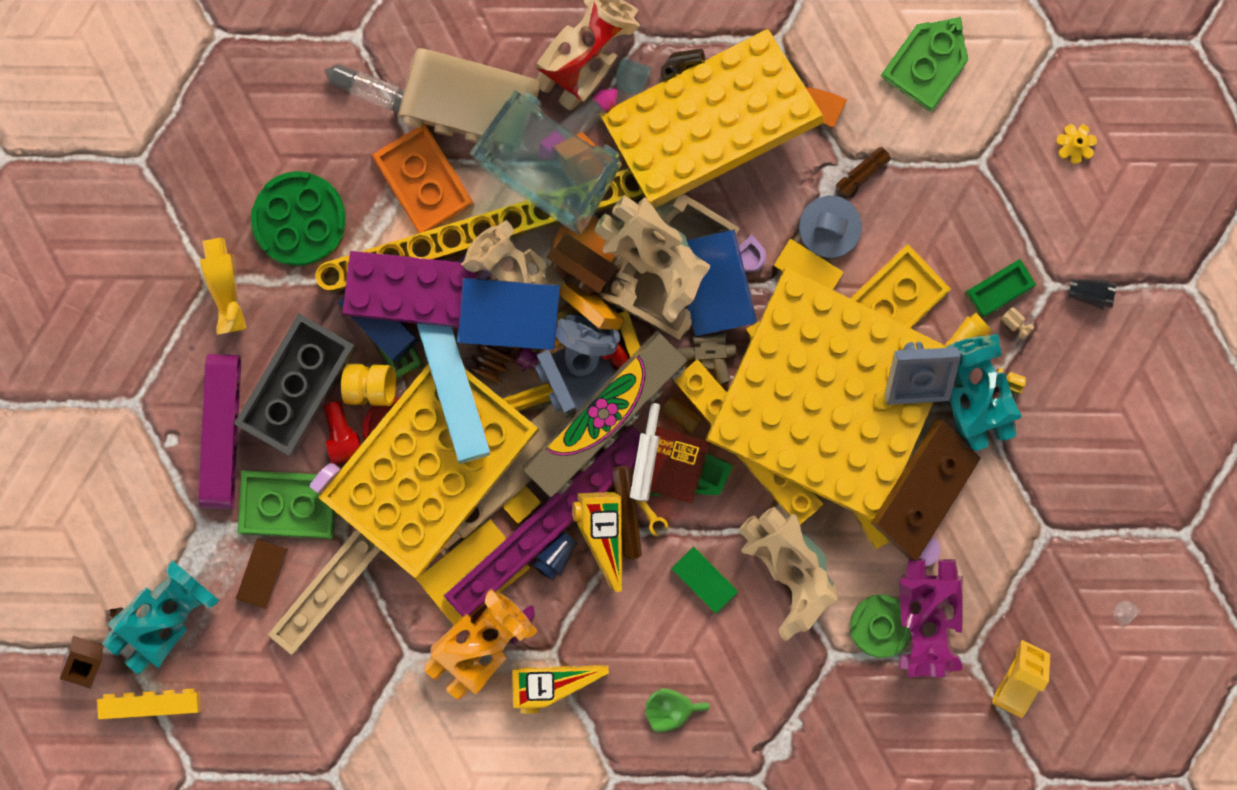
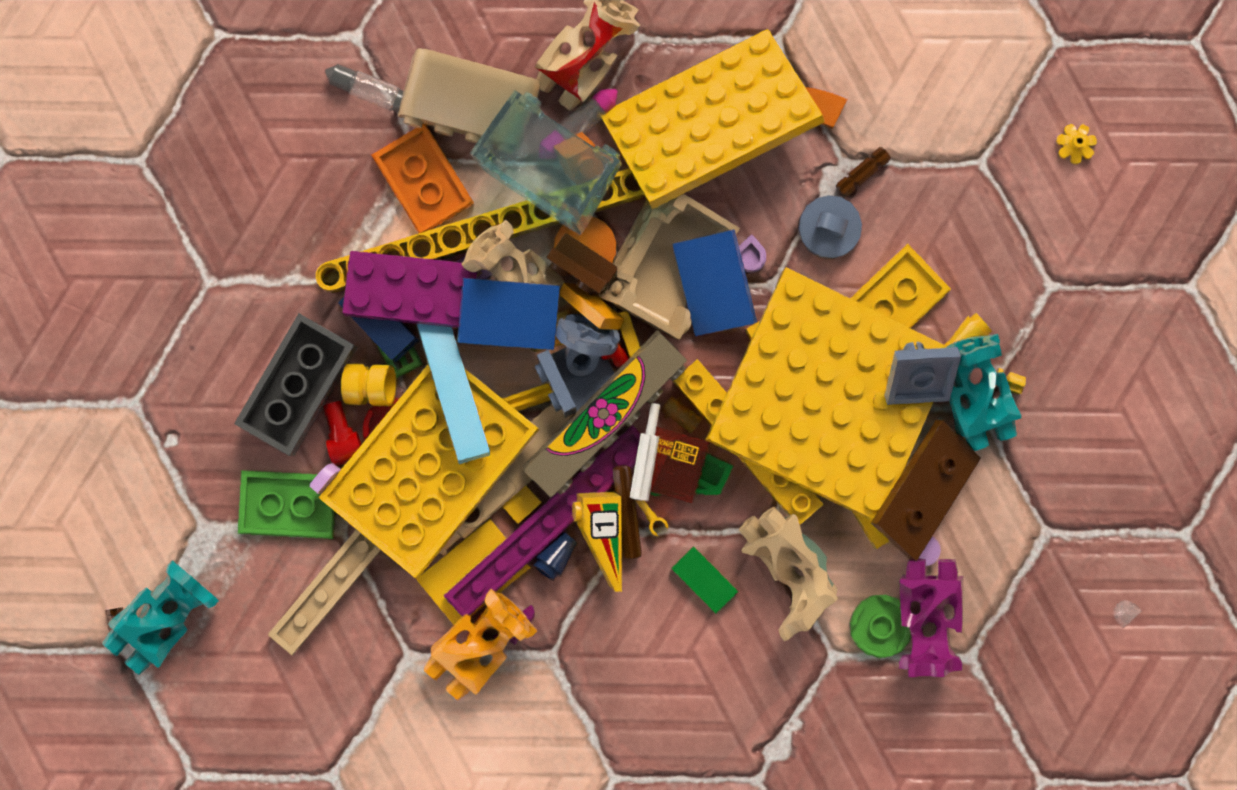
(81, 662): reddish brown brick -> none
(149, 704): yellow piece -> none
(219, 432): magenta beam -> none
(221, 281): yellow hips -> none
(261, 573): reddish brown tile -> none
(298, 218): green tile -> none
(493, 361): reddish brown piece -> none
(527, 359): magenta plate -> none
(545, 685): slope -> none
(632, 76): clear light blue tile -> none
(644, 229): tan hips -> none
(670, 710): bright green piece -> none
(680, 61): dark brown arm -> none
(712, 353): dark tan piece -> none
(808, 264): yellow tile -> none
(928, 61): bright green tile -> none
(1000, 288): green tile -> none
(1015, 321): tan piece -> none
(1023, 679): yellow tile -> none
(1093, 292): black cone -> none

